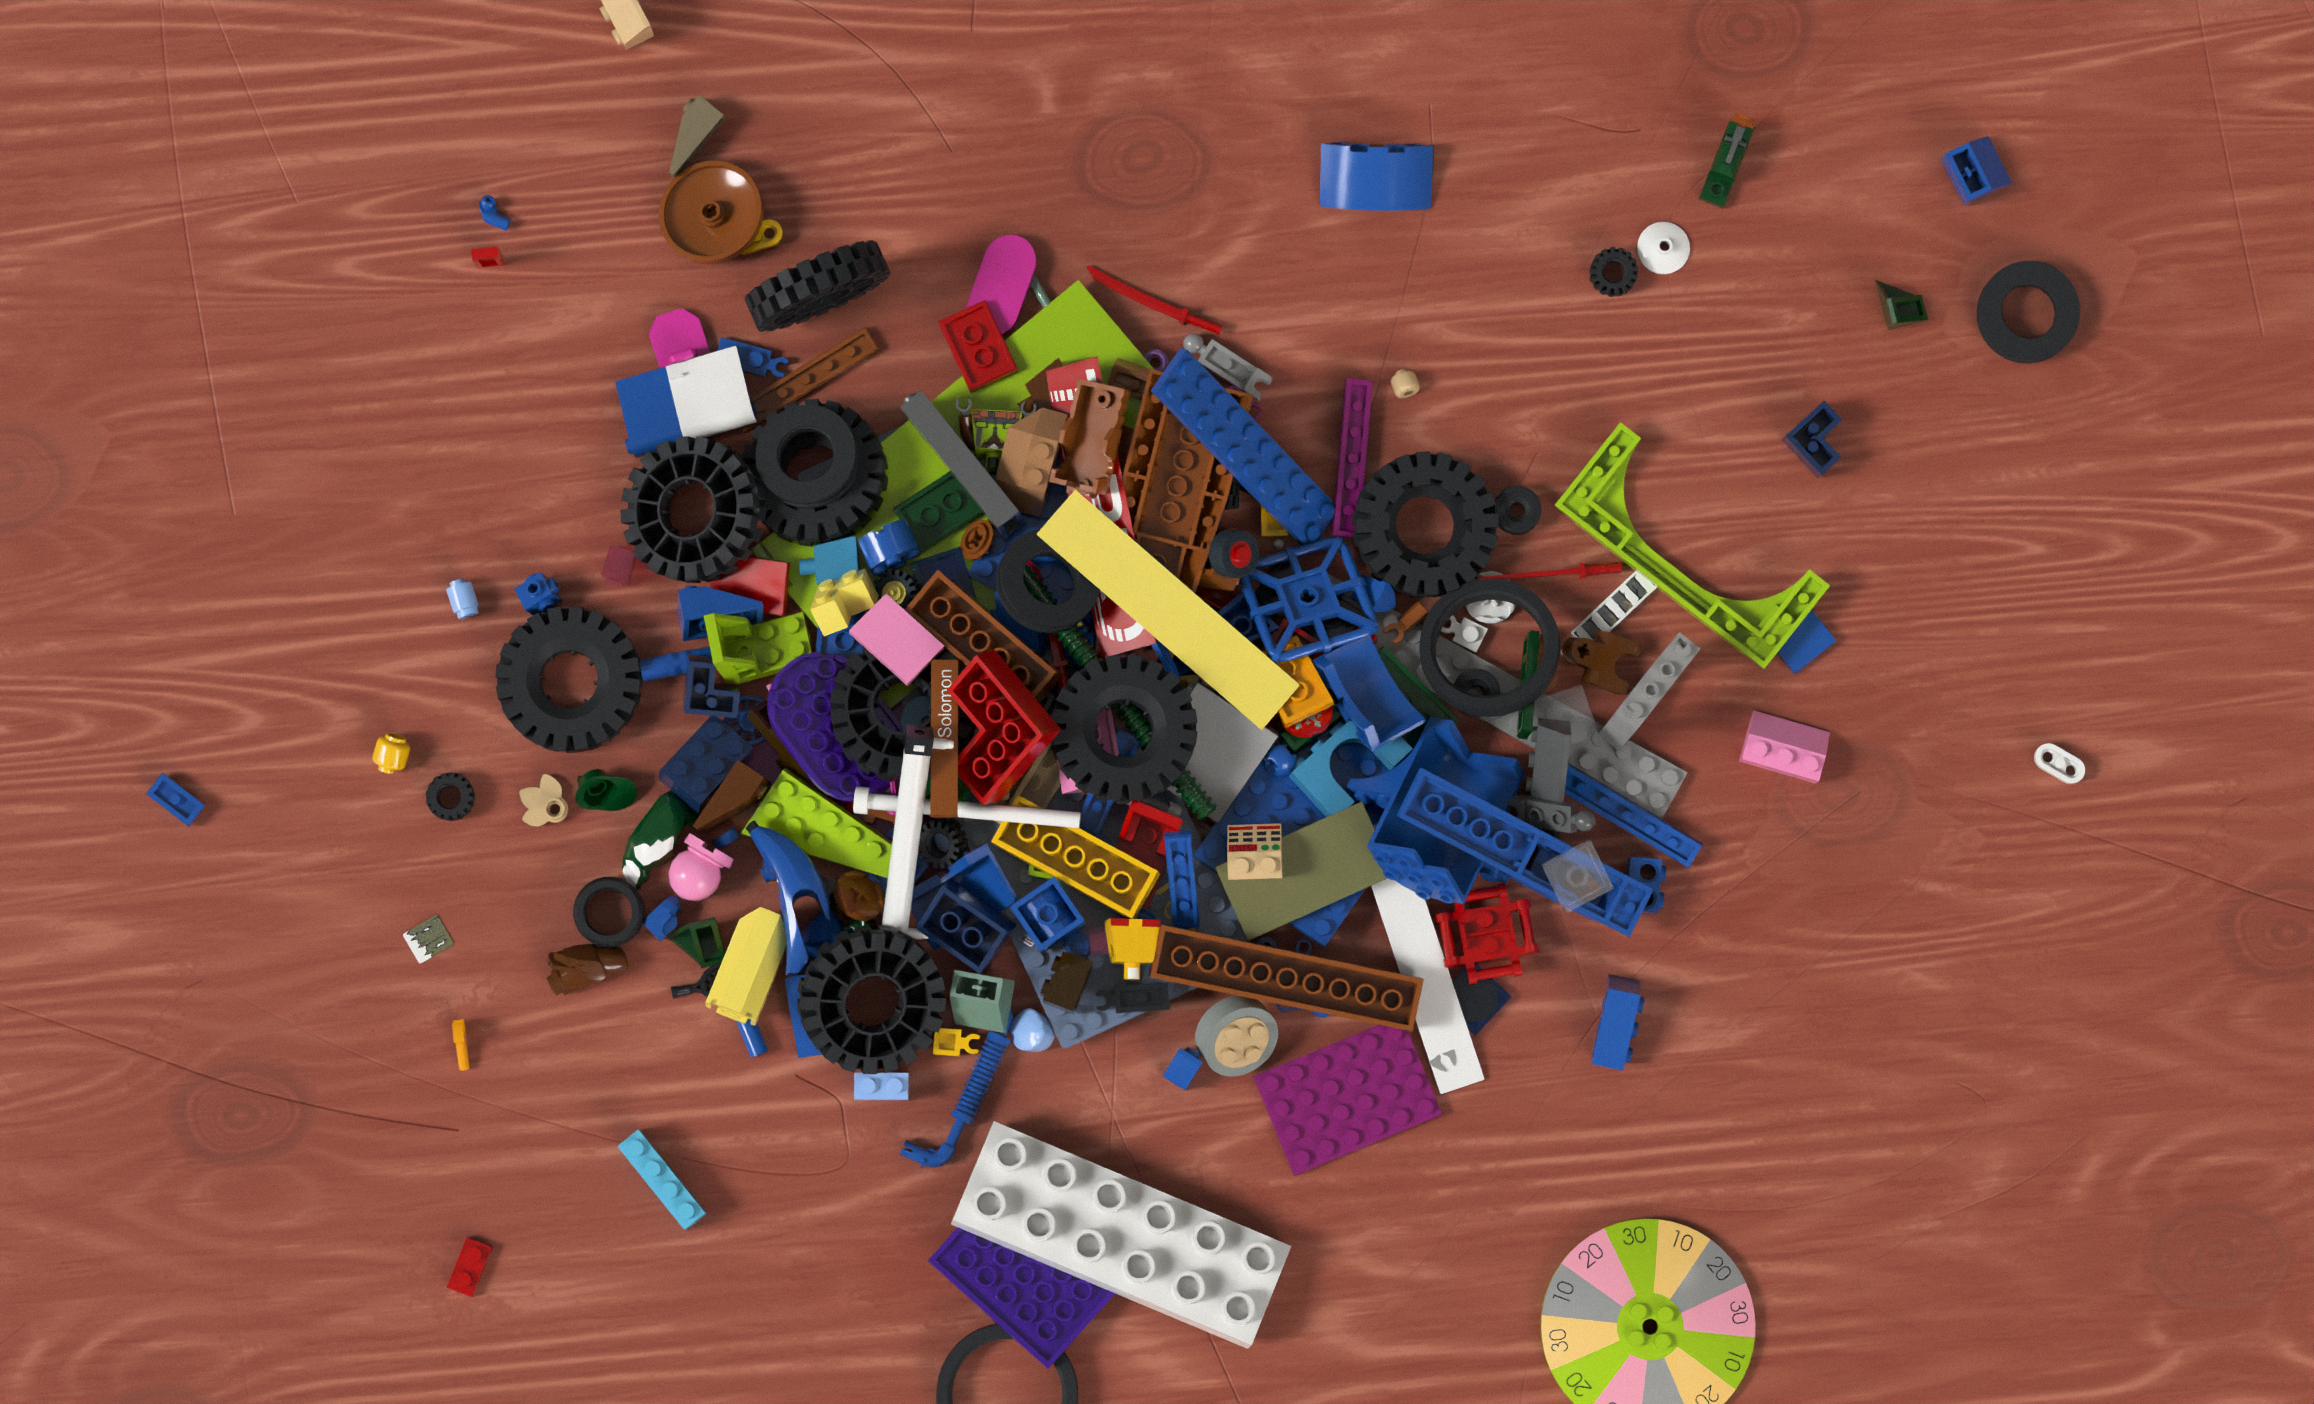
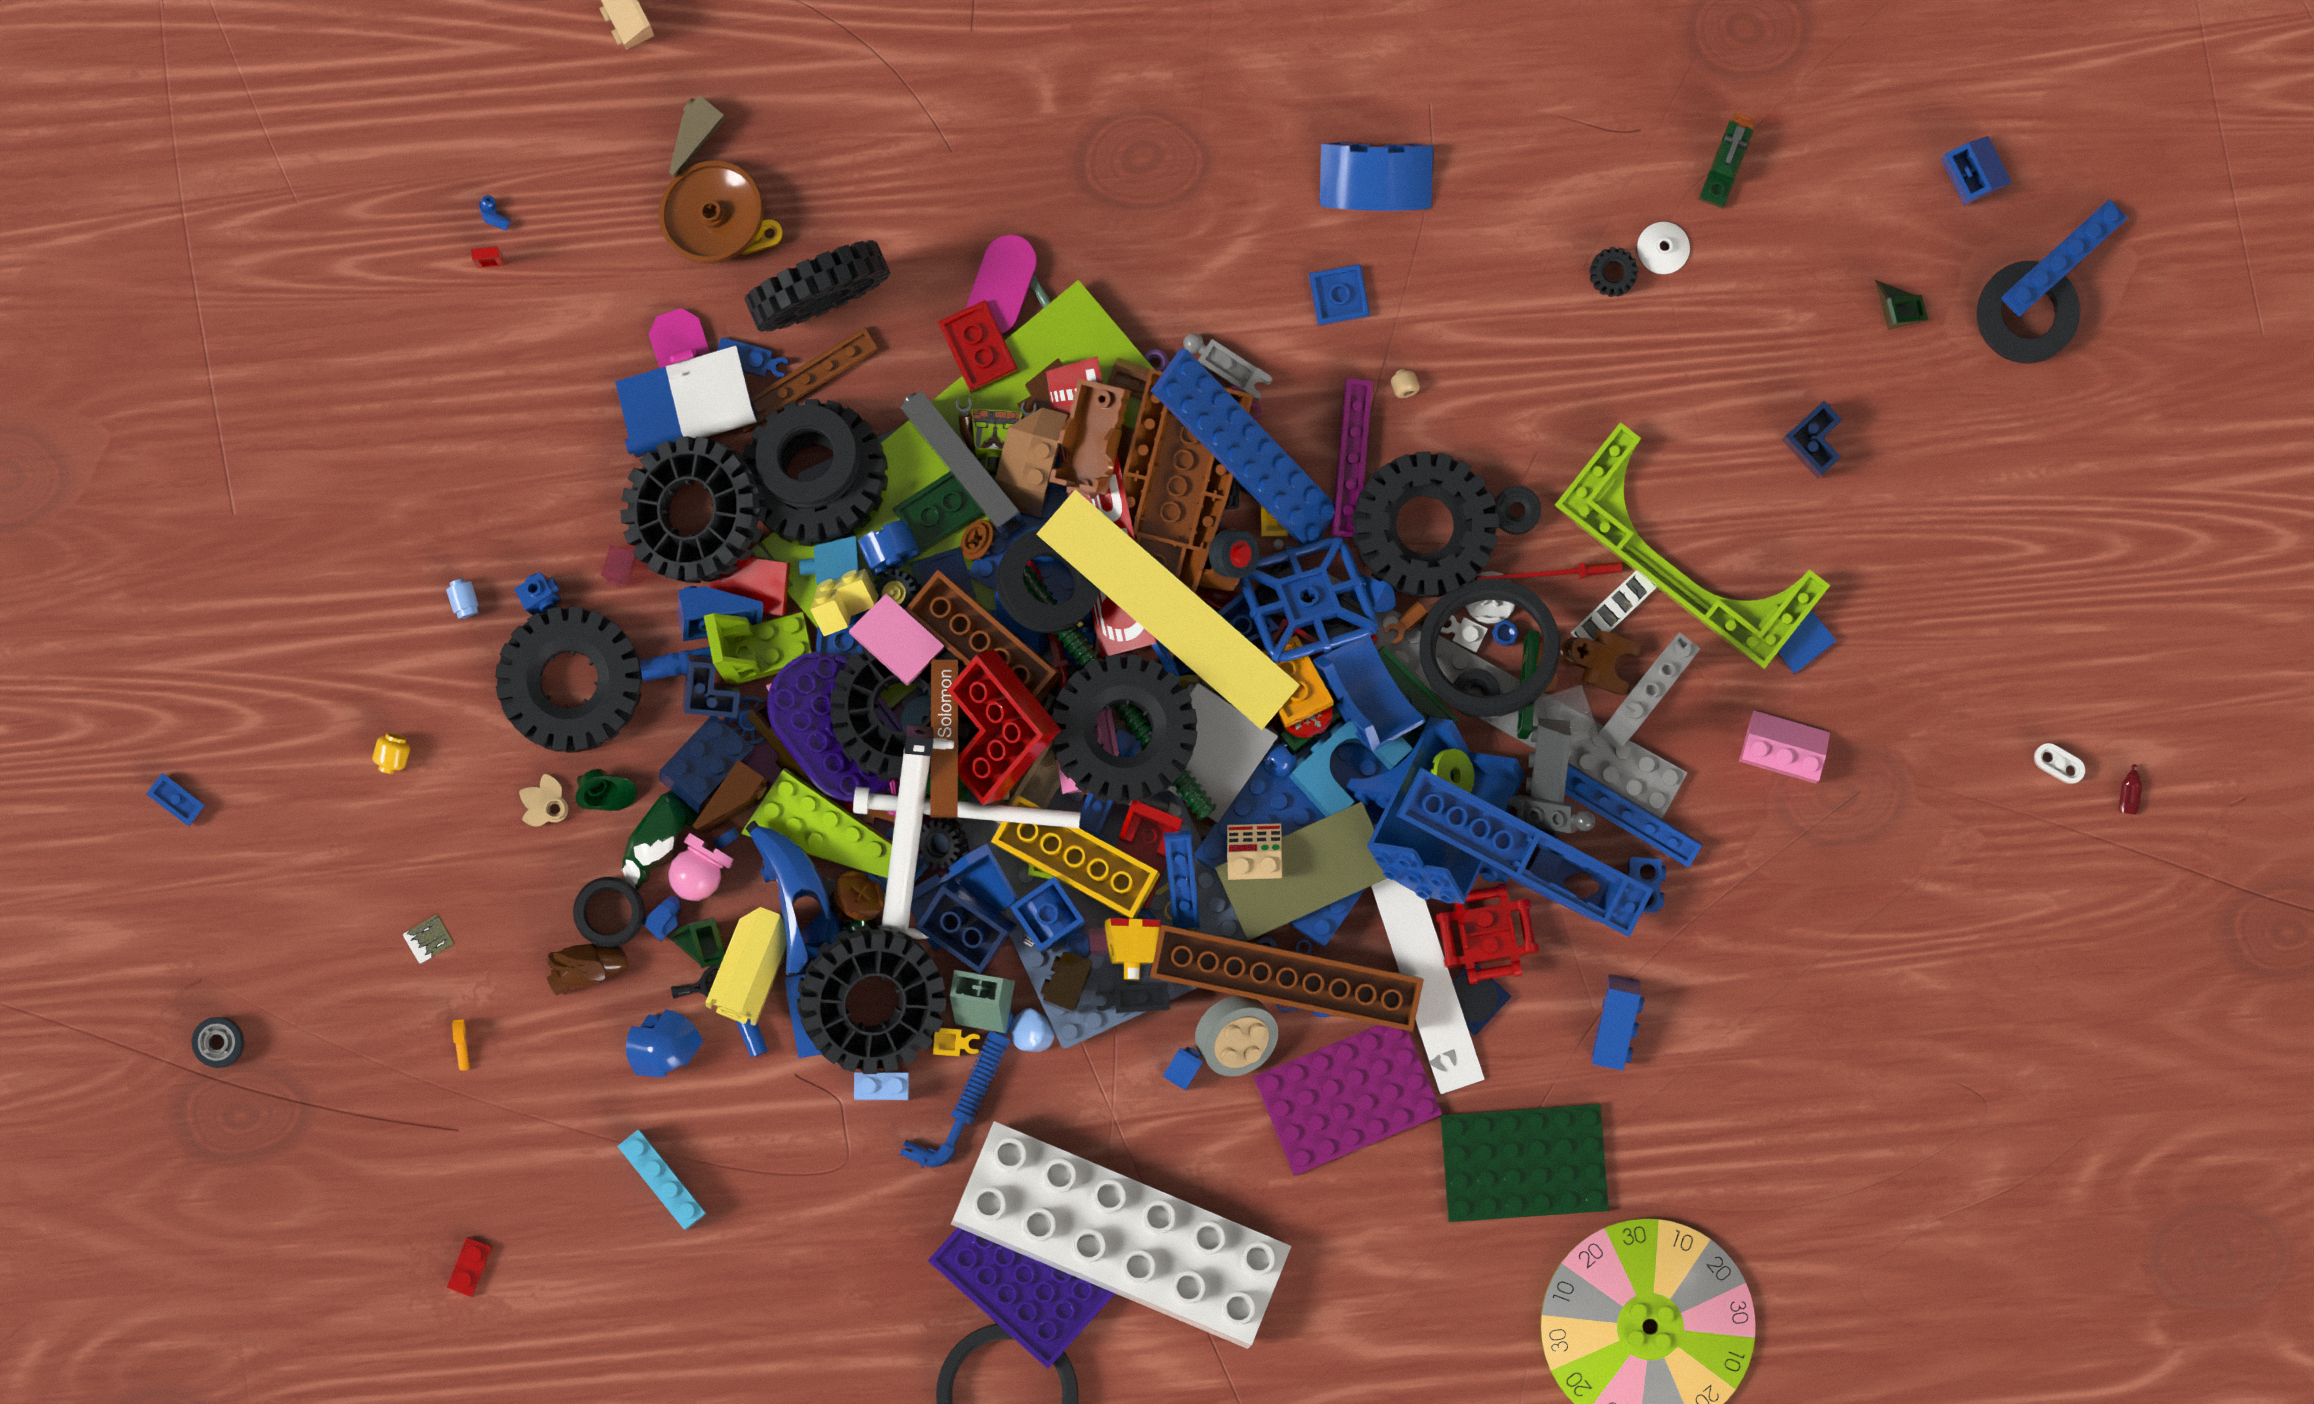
(202, 1042): none -> wheel
(436, 787): black tyre -> none
(662, 1044): none -> blue brick
(1157, 305): red sword -> none
(1339, 295): none -> blue tile
(1460, 765): none -> lime tile
(1505, 633): none -> blue tile
(1524, 1163): none -> dark green plate
(1577, 876): clear tile -> none
(2064, 258): none -> blue plate
(2130, 792): none -> dark red piece

